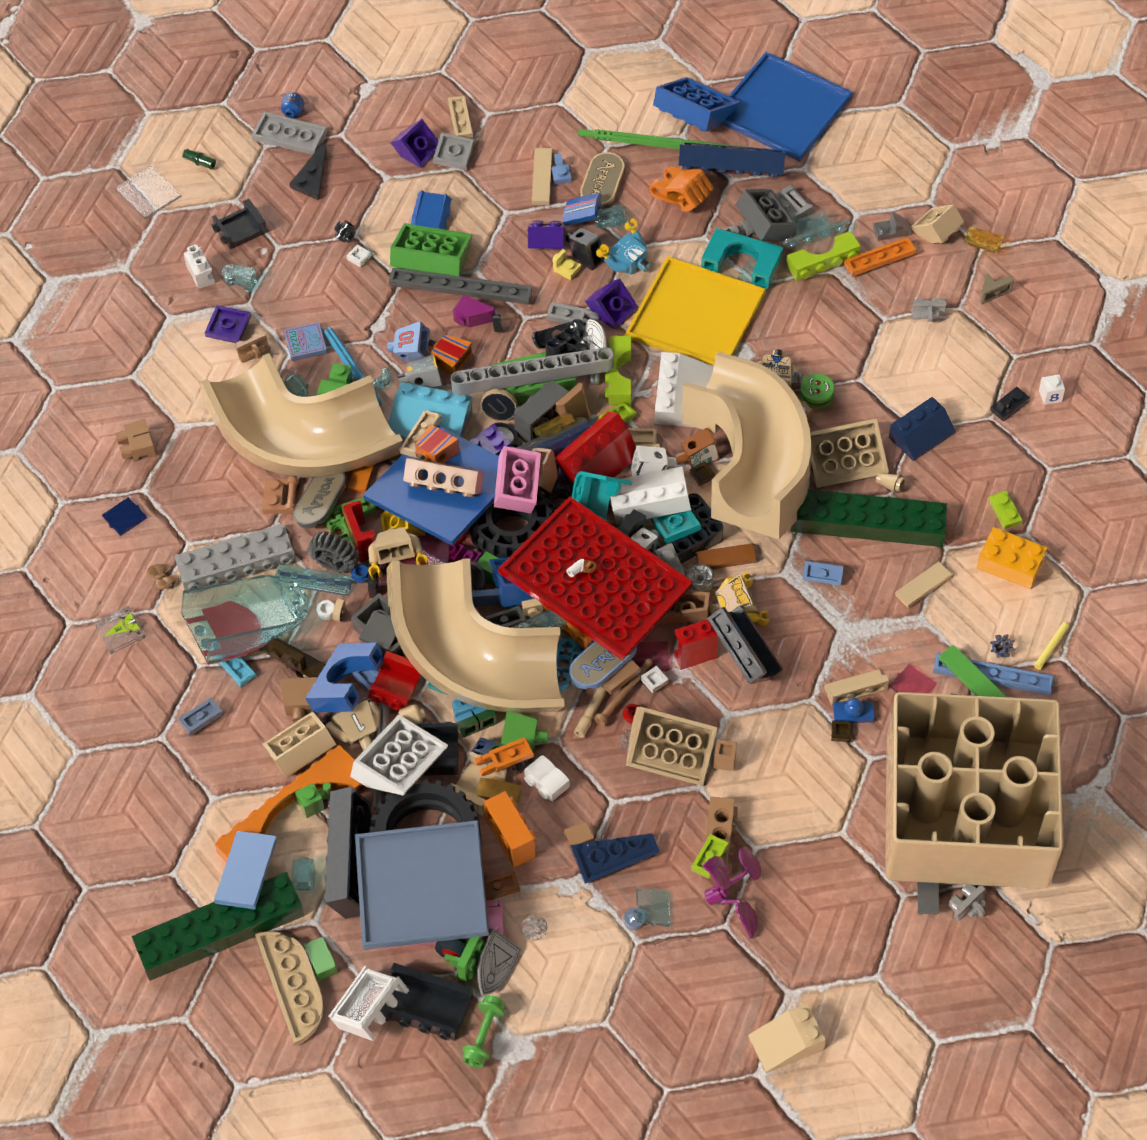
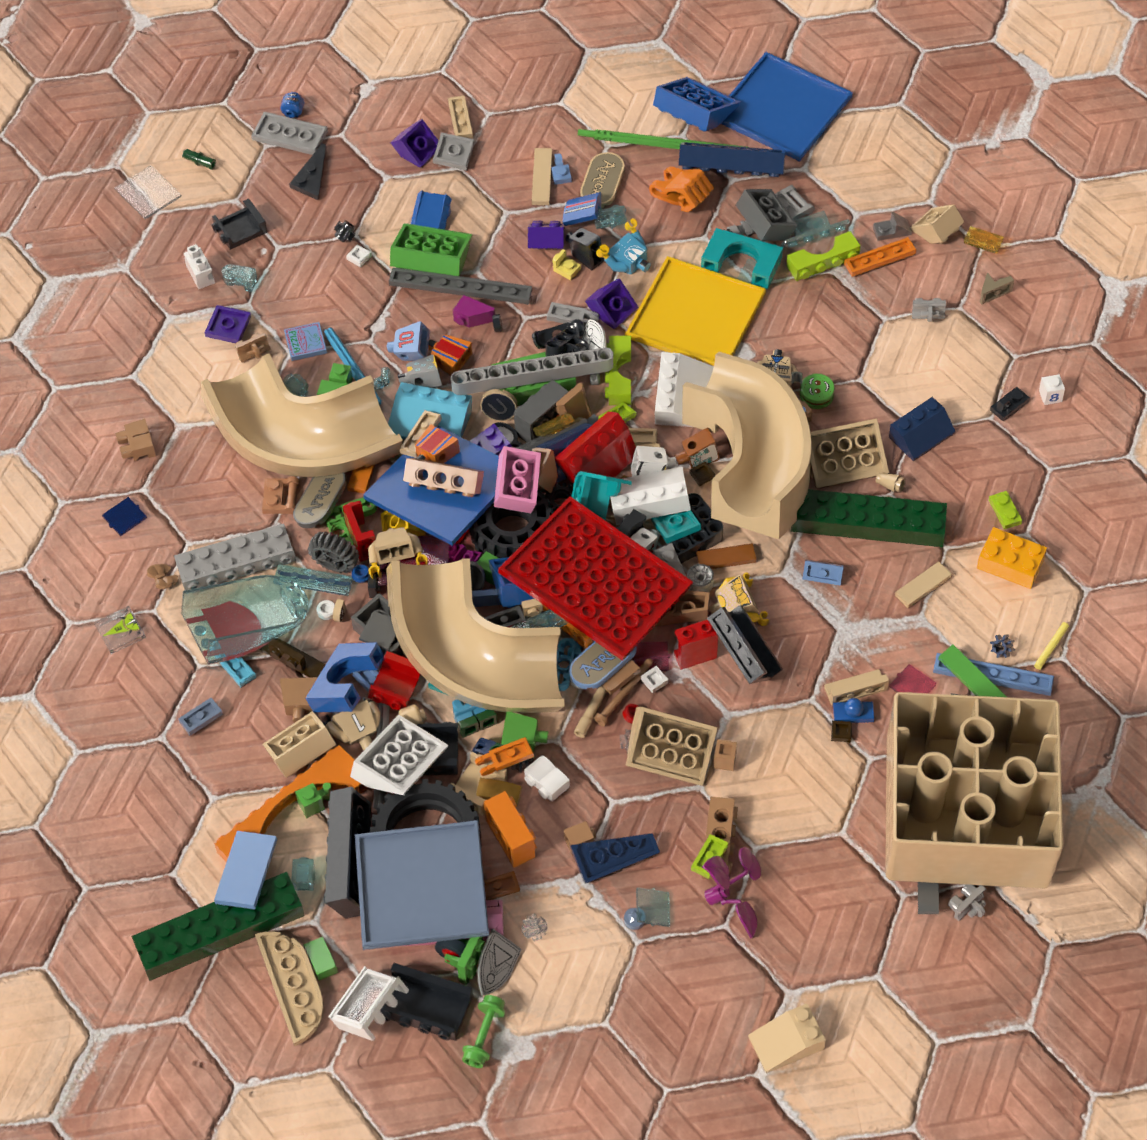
(581, 565): arm -> none

